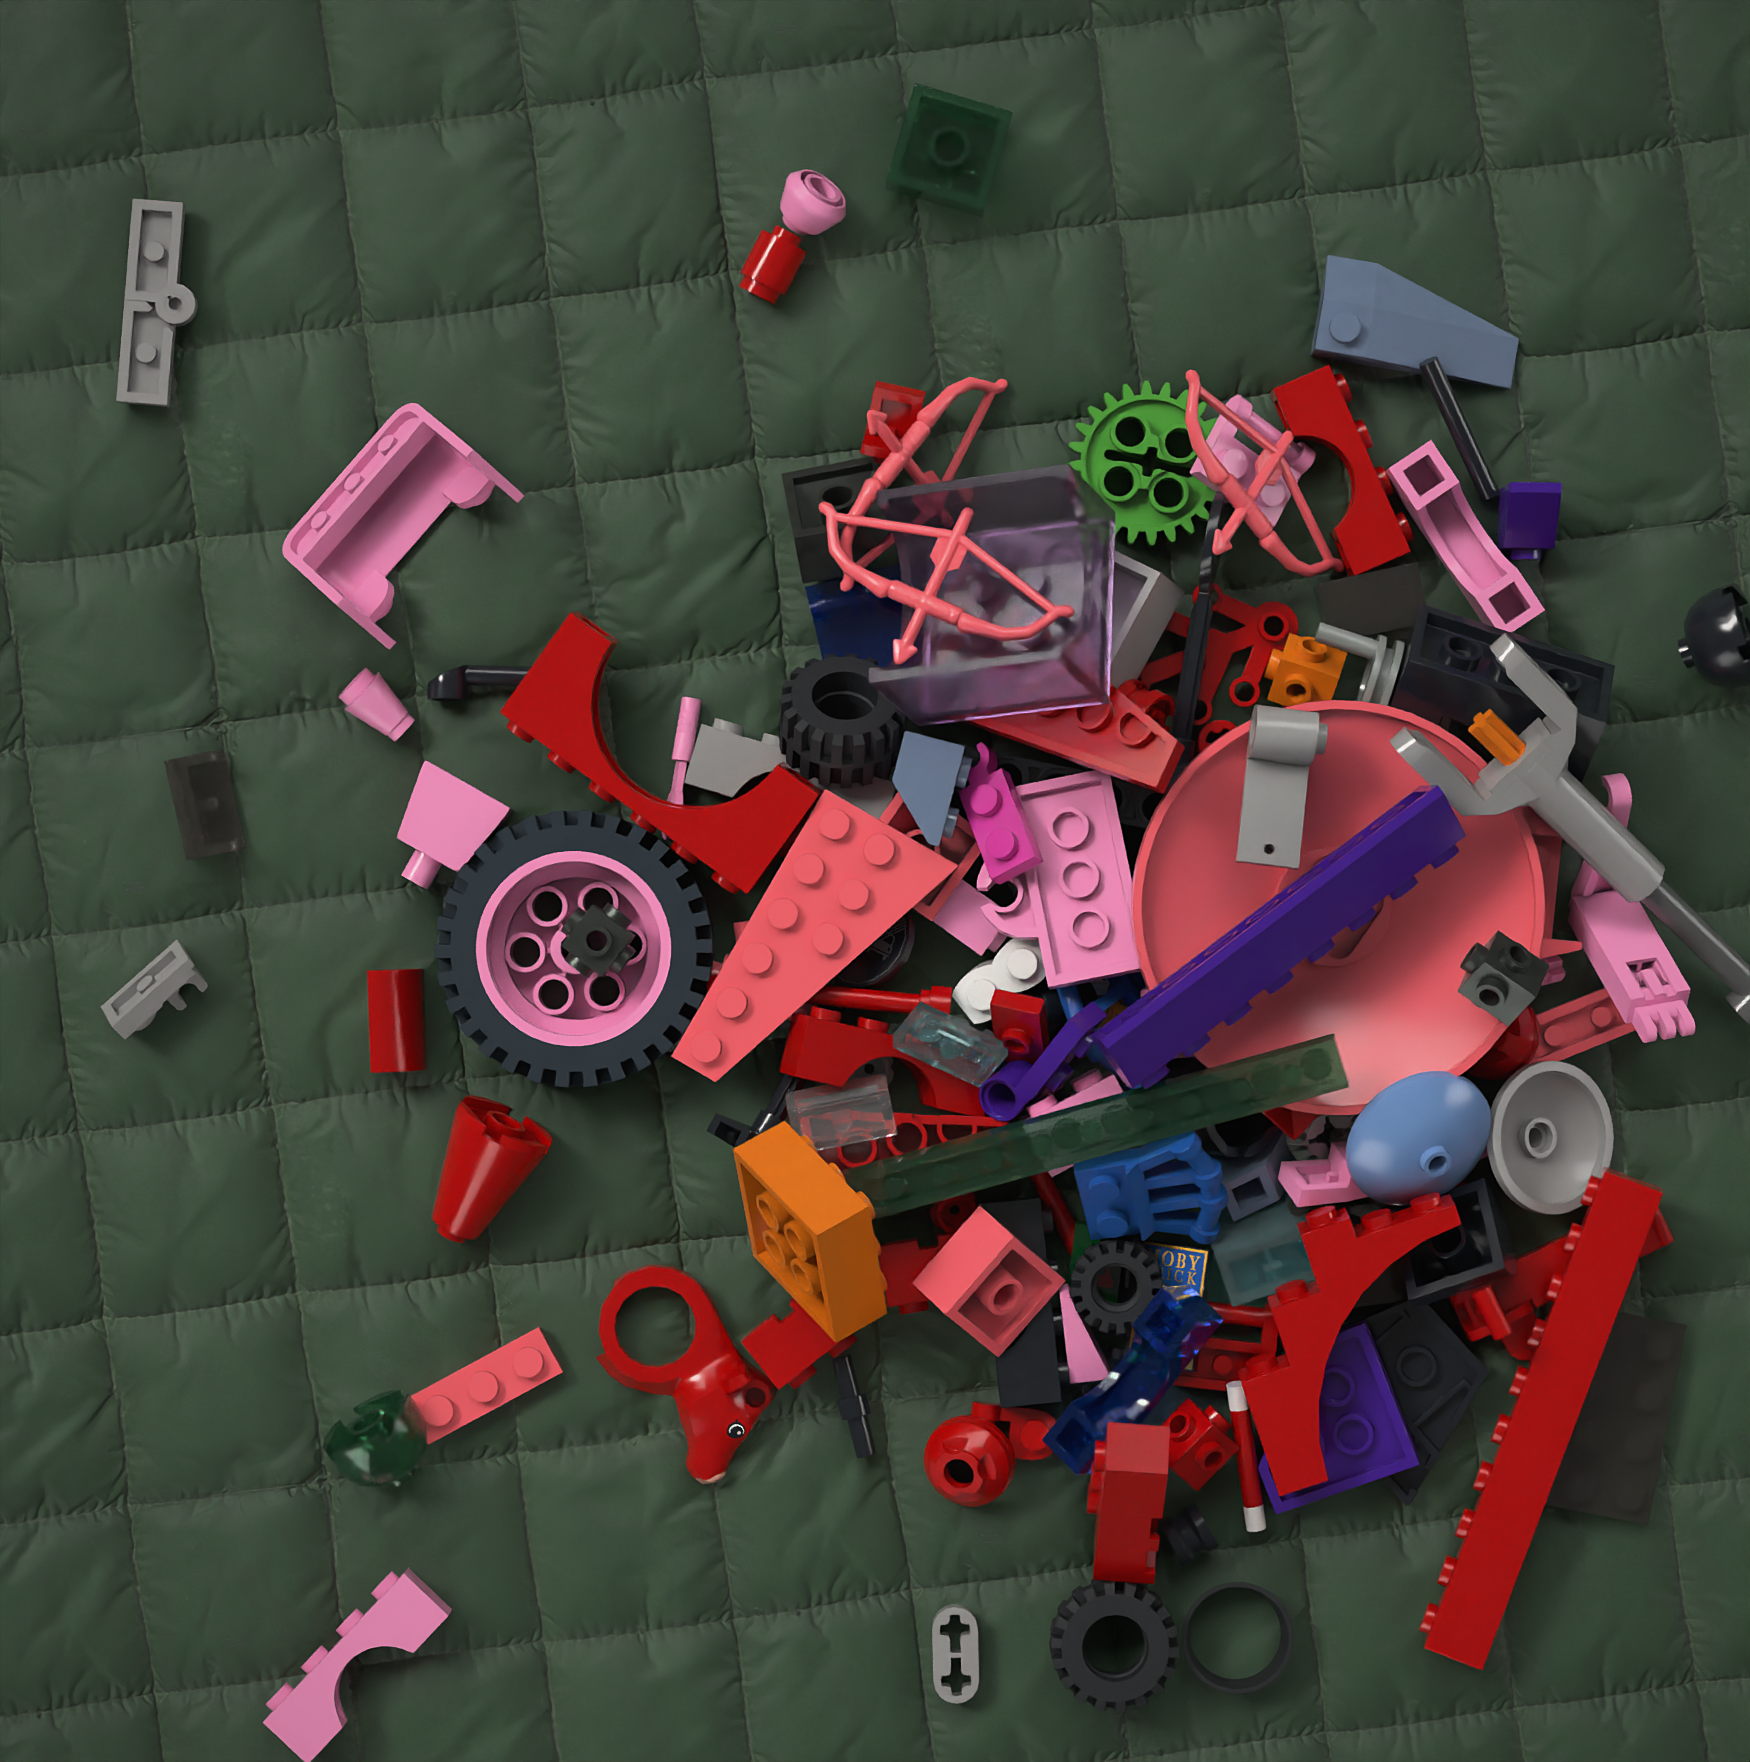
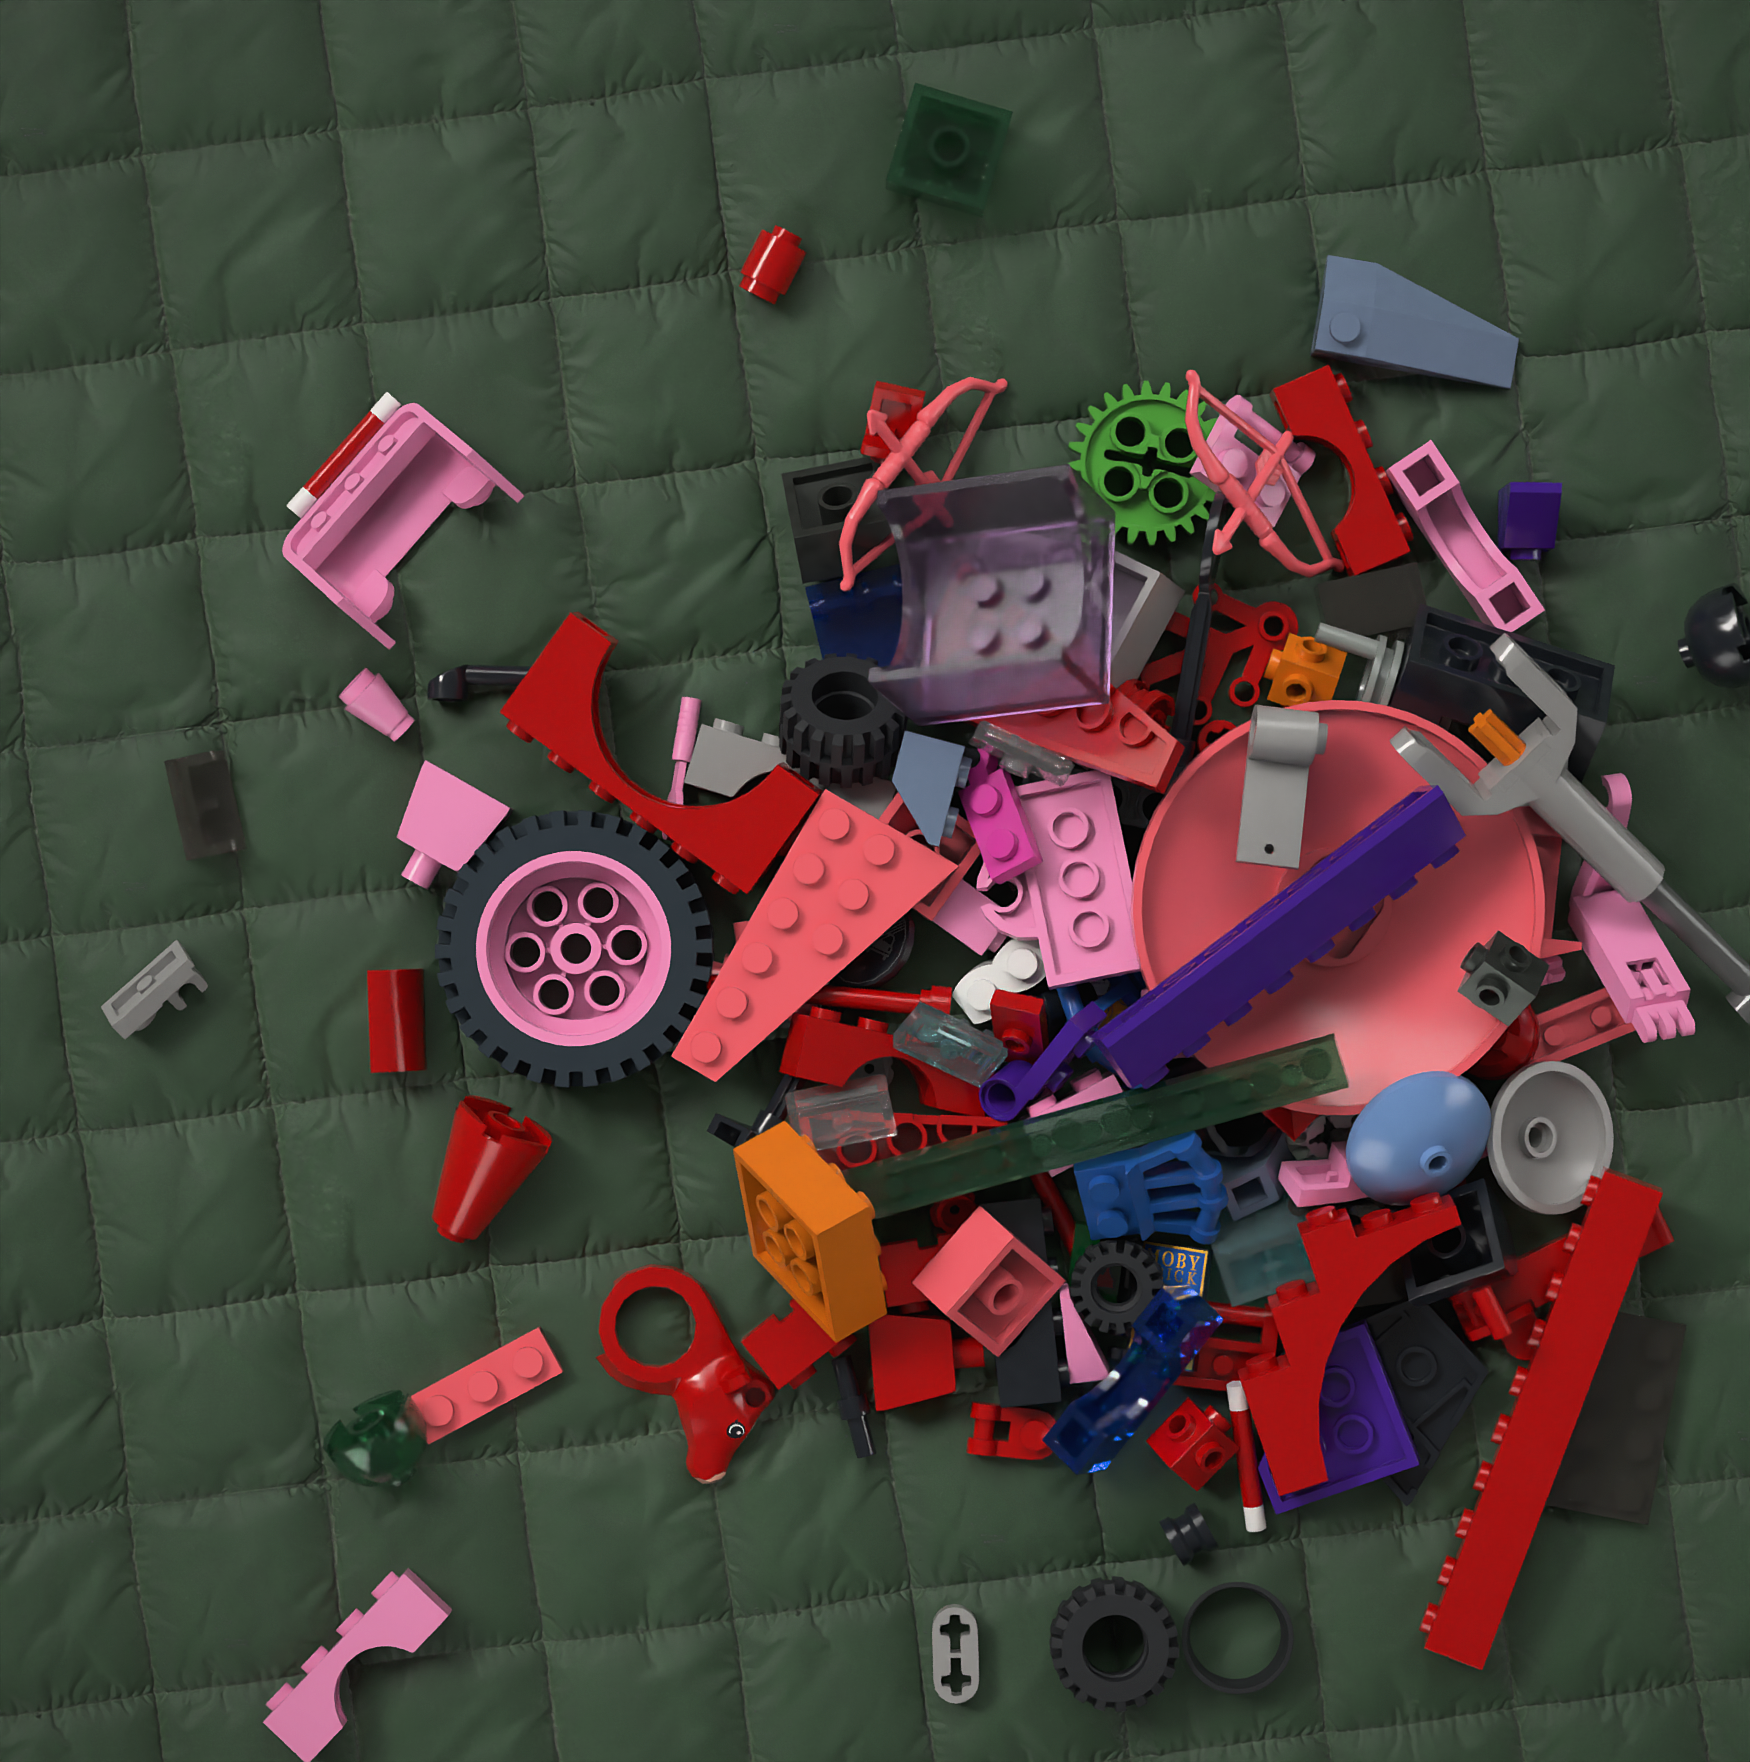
(153, 303): light grey hinge -> none
(343, 455): none -> red bar
(617, 949): pearl dark grey brick -> none
(811, 203): bright pink cone -> none
(917, 1358): none -> red torso
(947, 556): coral piece -> none
(980, 1446): red piece -> none
(1020, 755): none -> clear plate
(1128, 1500): red wedge -> none
(1459, 428): black bar -> none

